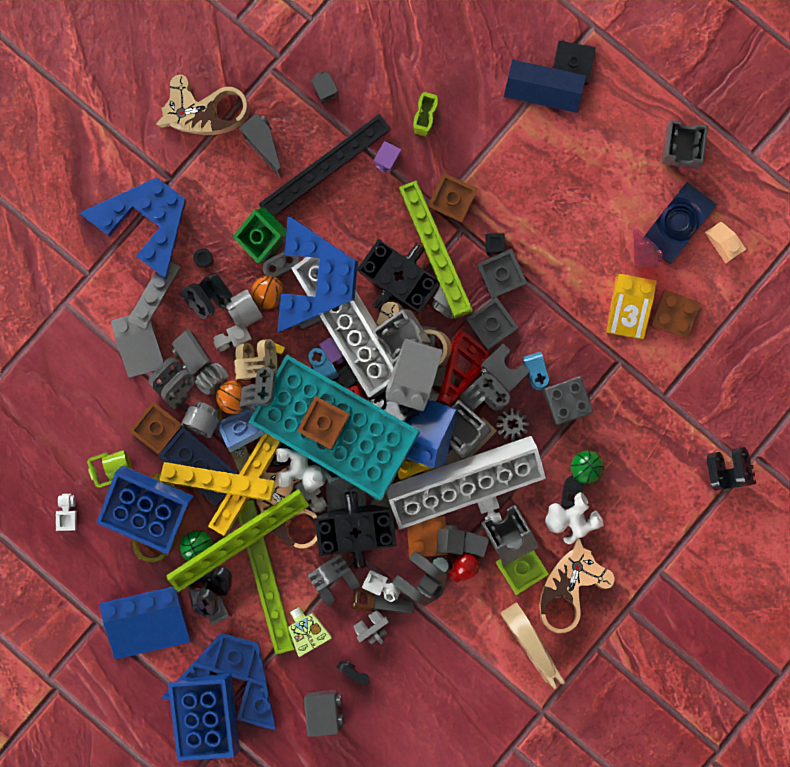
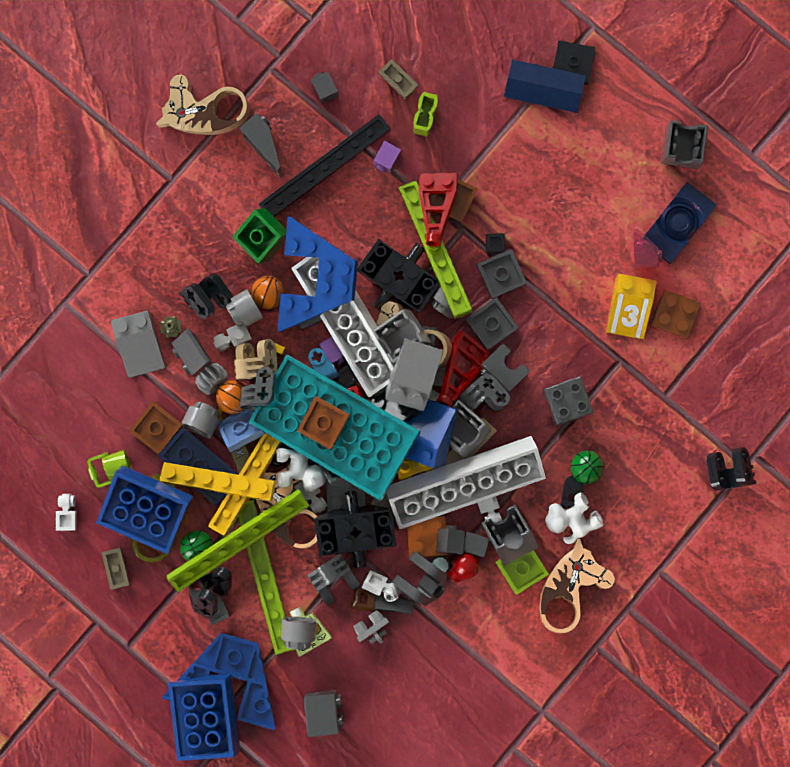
(115, 568): none -> dark tan plate
(145, 622): blue slope -> none
(153, 297): light grey plate -> none
(156, 203): blue wing -> none
(171, 326): none -> olive plant
(172, 386): dark grey piece -> none
(203, 258): black tile -> none
(280, 263): light grey plate -> none
(298, 632): none -> light grey piece
(348, 668): black plate -> none
(398, 79): none -> dark tan plate
(437, 184): none -> red plate
(509, 418): light grey gear -> none
(531, 644): tan animal -> none
(536, 365): dark azure piece -> none
(725, 242): light nougat slope -> none

